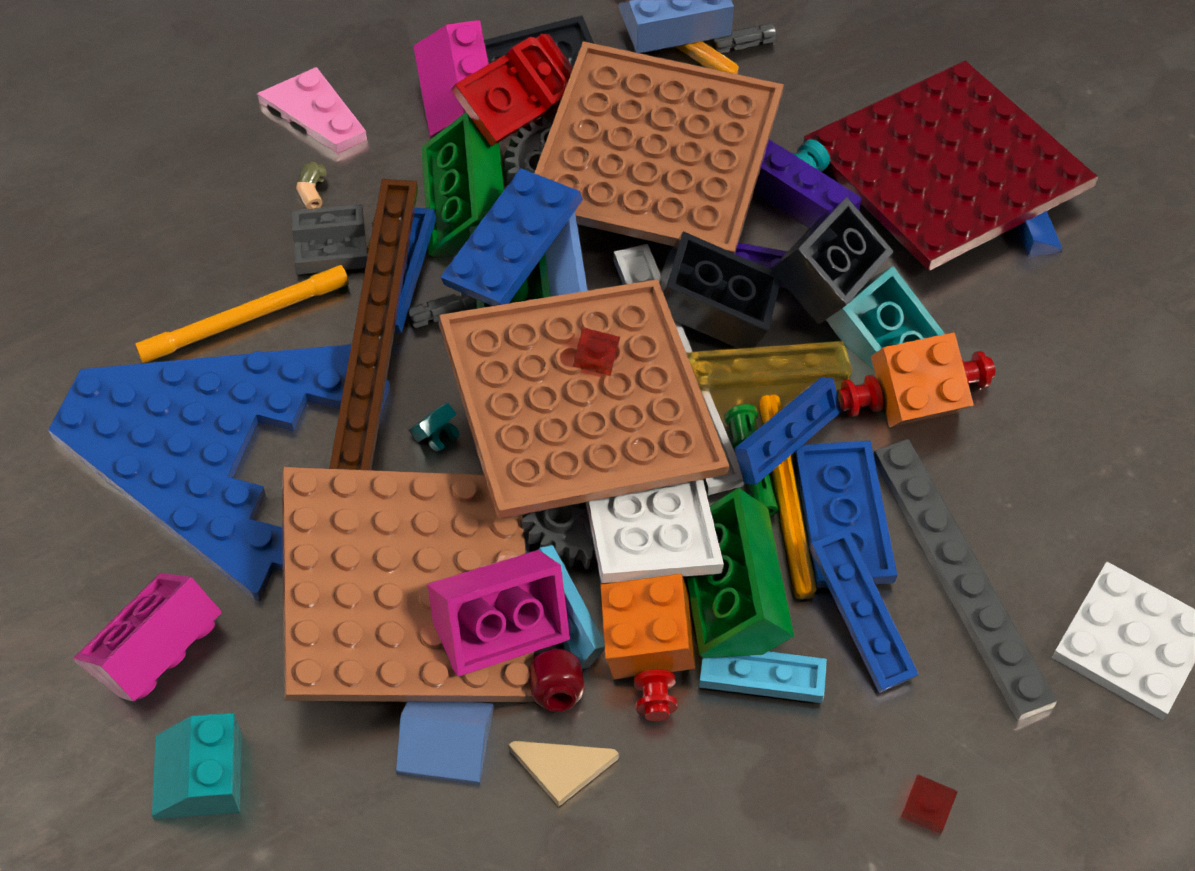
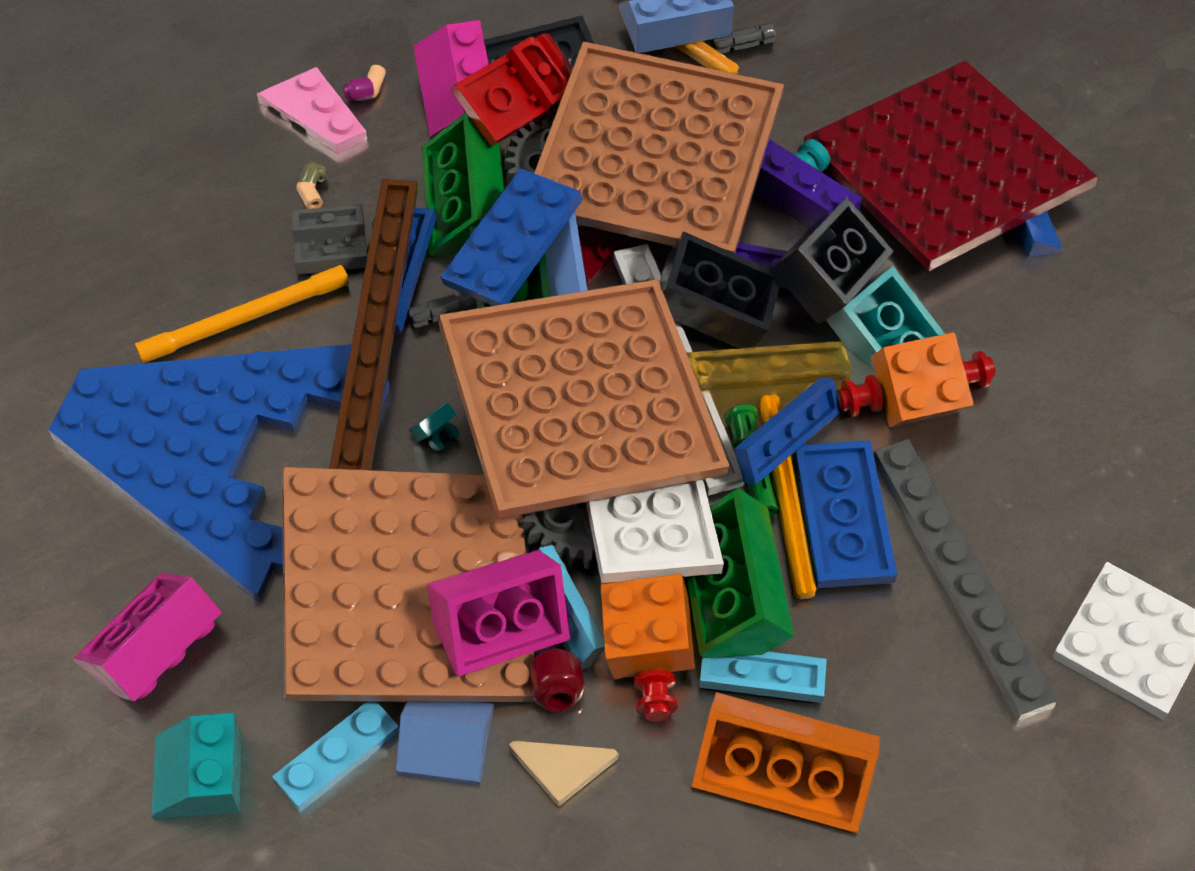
(335, 755): none -> medium azure plate
(367, 87): none -> magenta arm
(596, 351): clear red plate -> none
(597, 249): none -> dark red tile
(786, 762): none -> orange slope
(863, 610): blue plate -> none
(929, 804): clear red plate -> none

